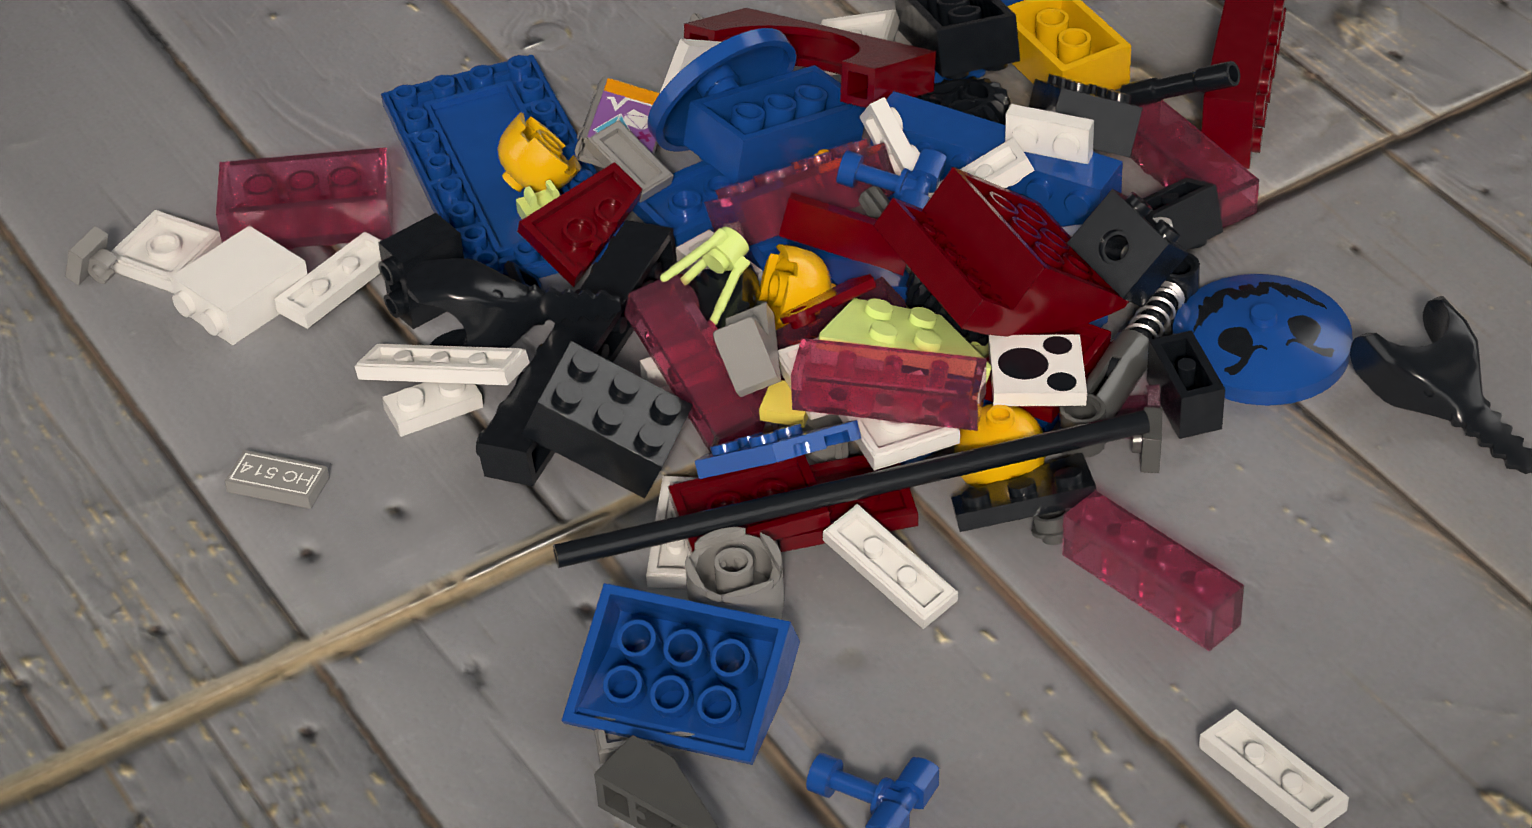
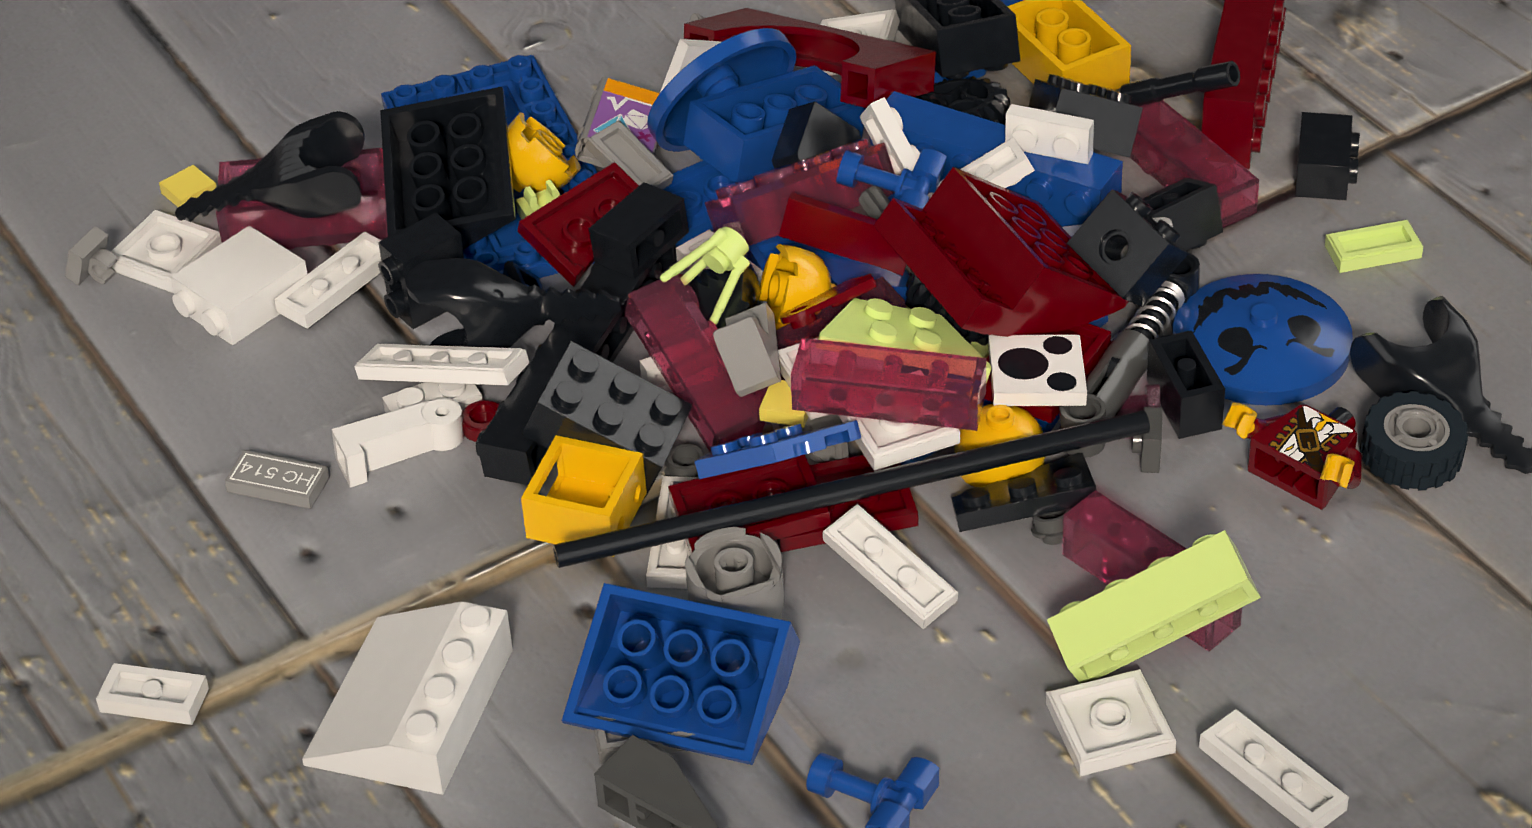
(152, 693): none -> white plate
(186, 184): none -> light yellow tile
(298, 174): none -> black animal
(396, 437): none -> white leg
(414, 696): none -> white slope
(449, 161): none -> black slope
(477, 418): none -> dark red tile
(592, 495): none -> yellow piece
(638, 230): none -> black brick
(682, 461): none -> dark grey plate
(810, 132): none -> black slope
(1110, 722): none -> white tile
(1153, 607): none -> yellowish green brick
(1301, 450): none -> torso
(1325, 156): none -> black brick
(1373, 246): none -> yellowish green tile
(1414, 440): none -> black wheel

